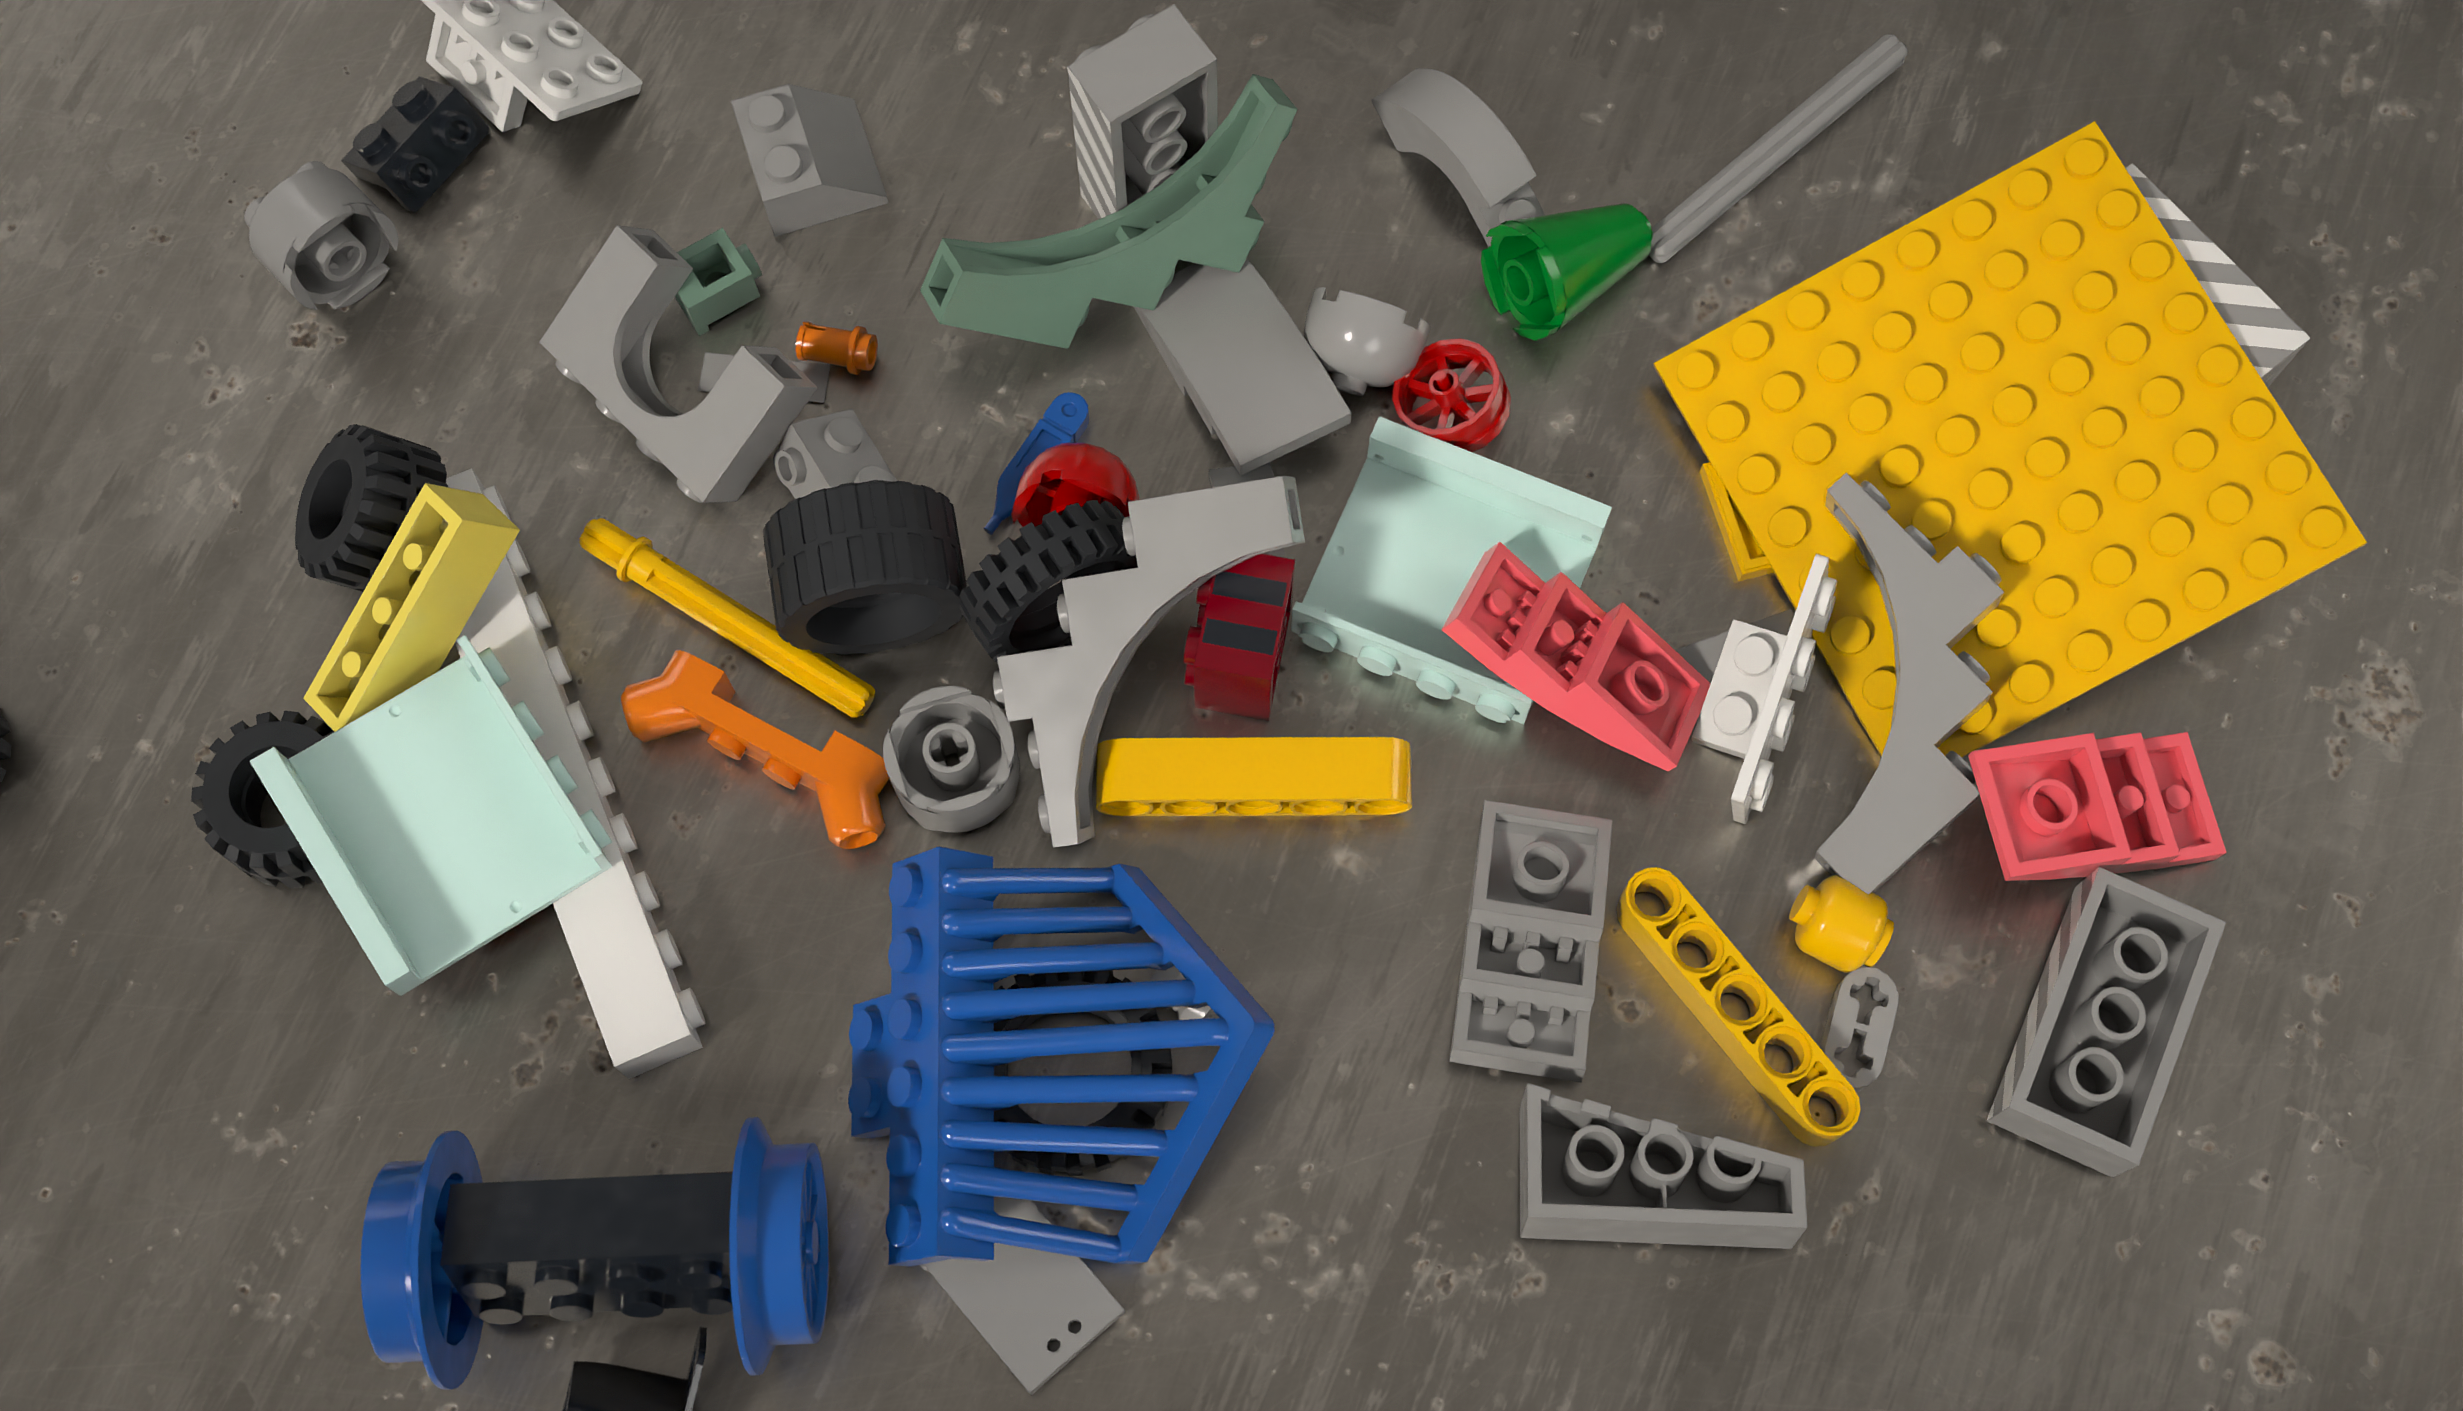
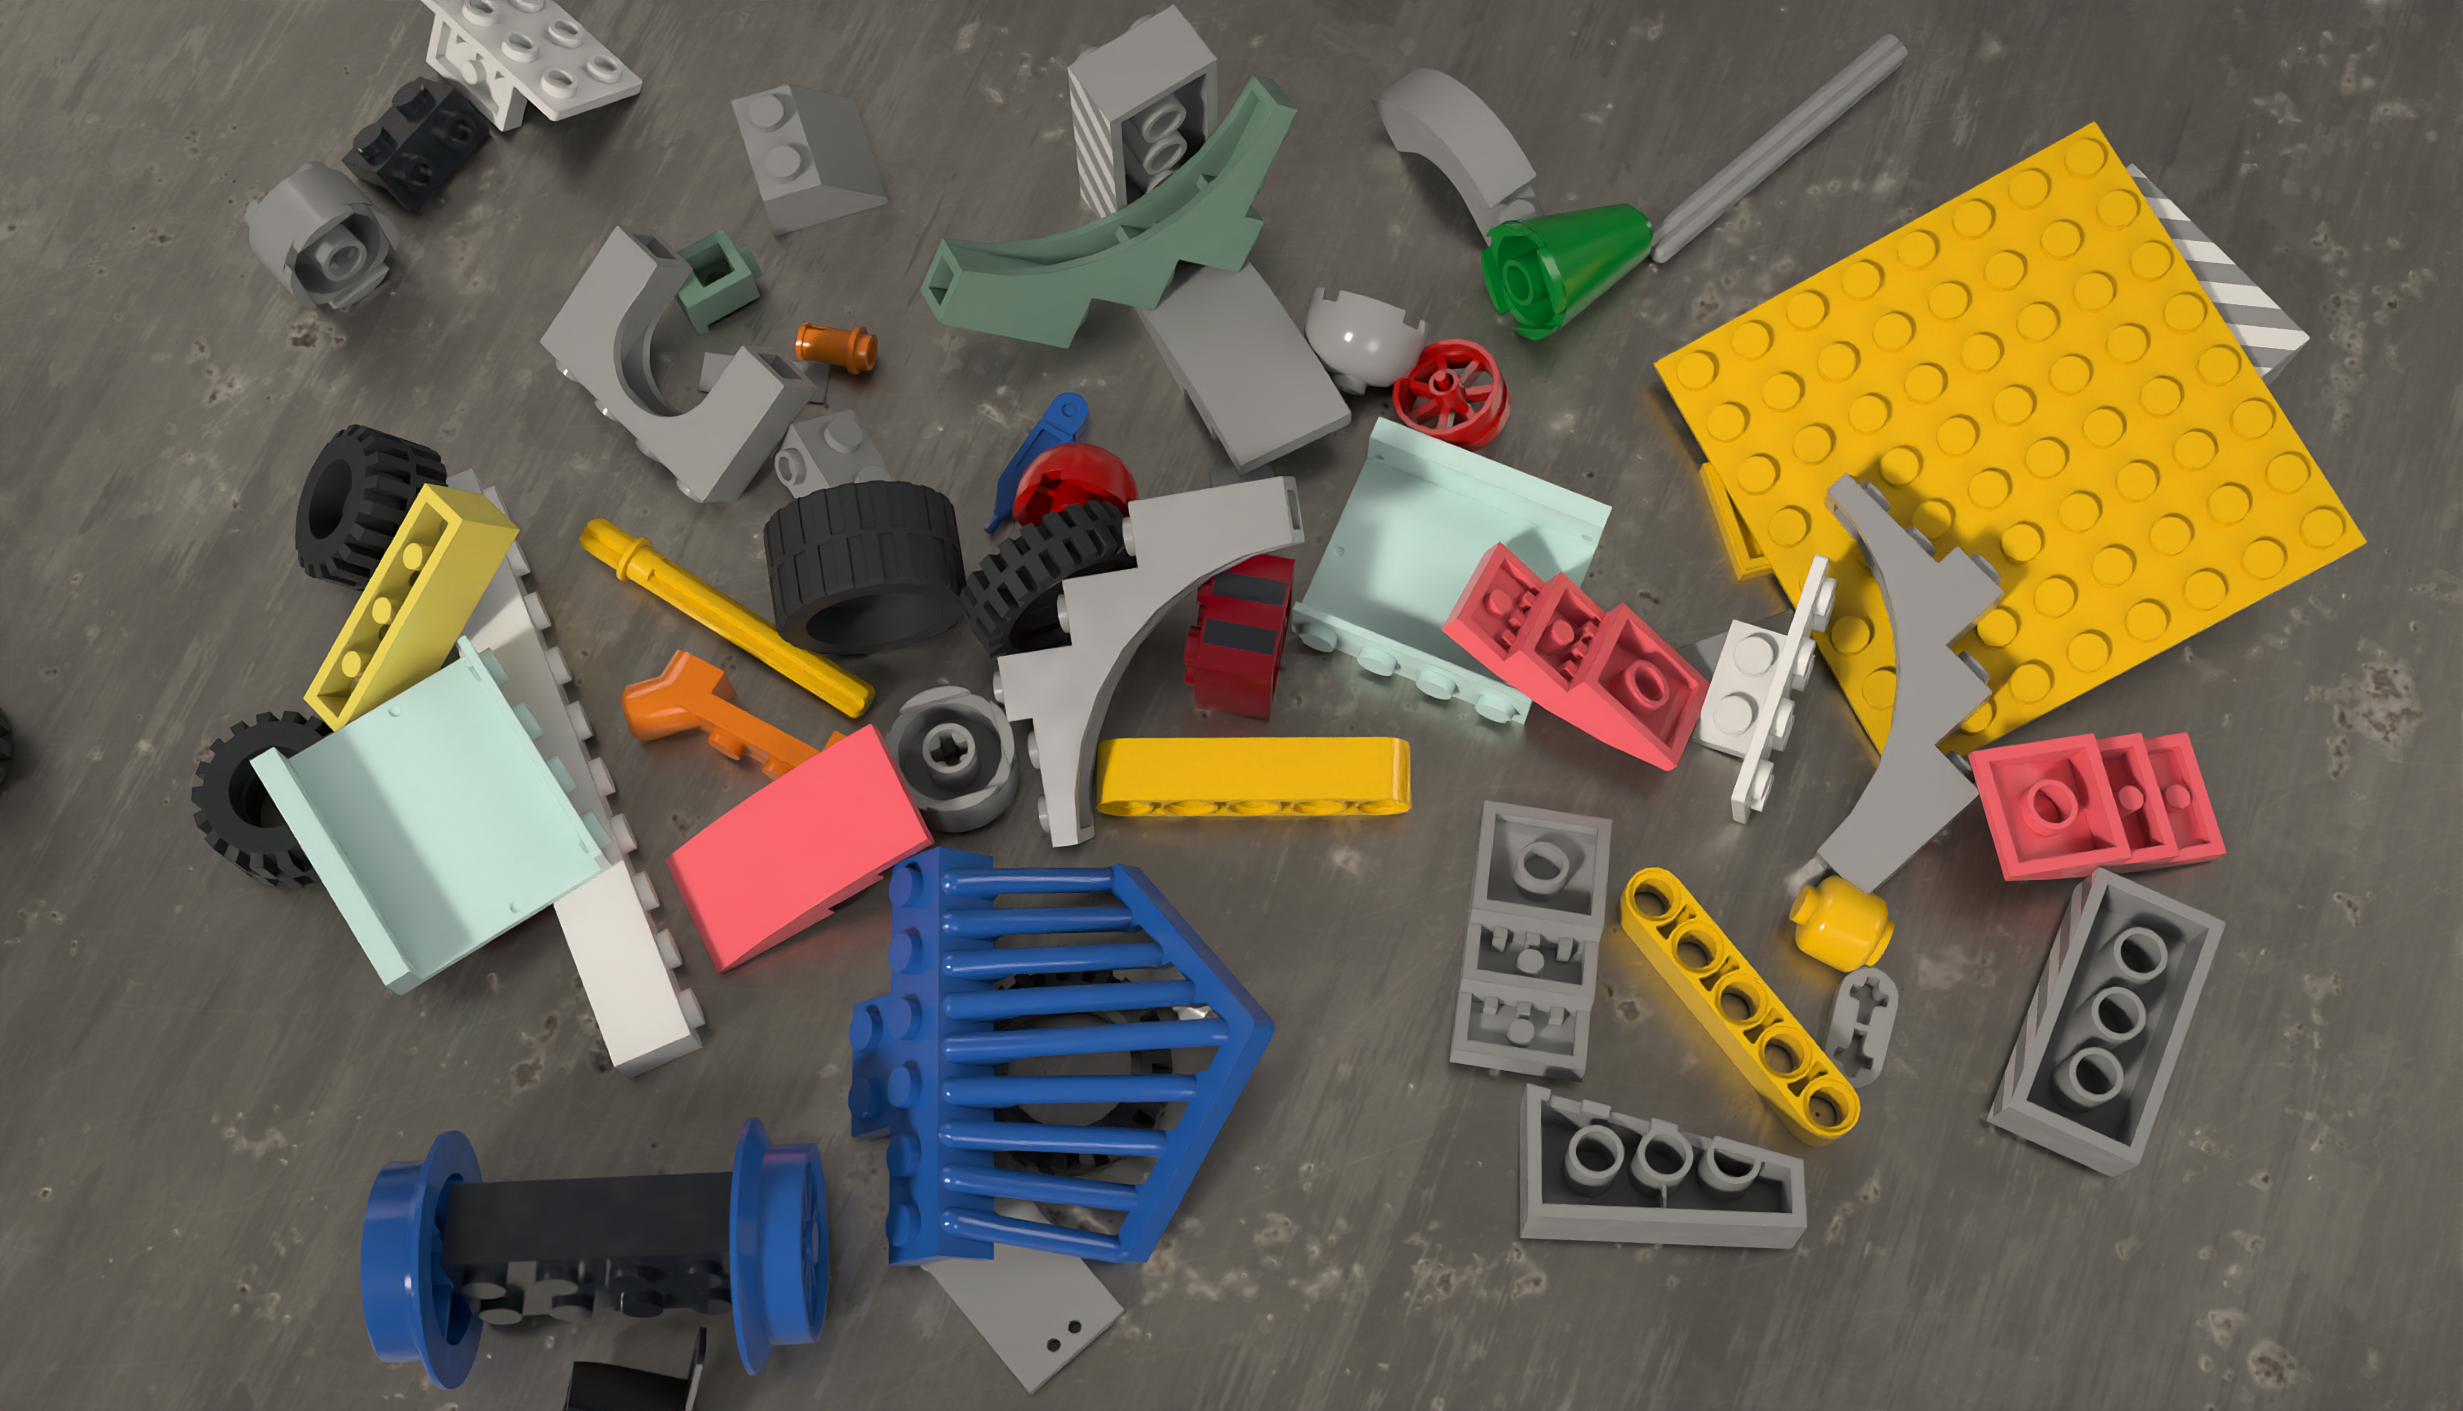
(798, 849): none -> coral slope

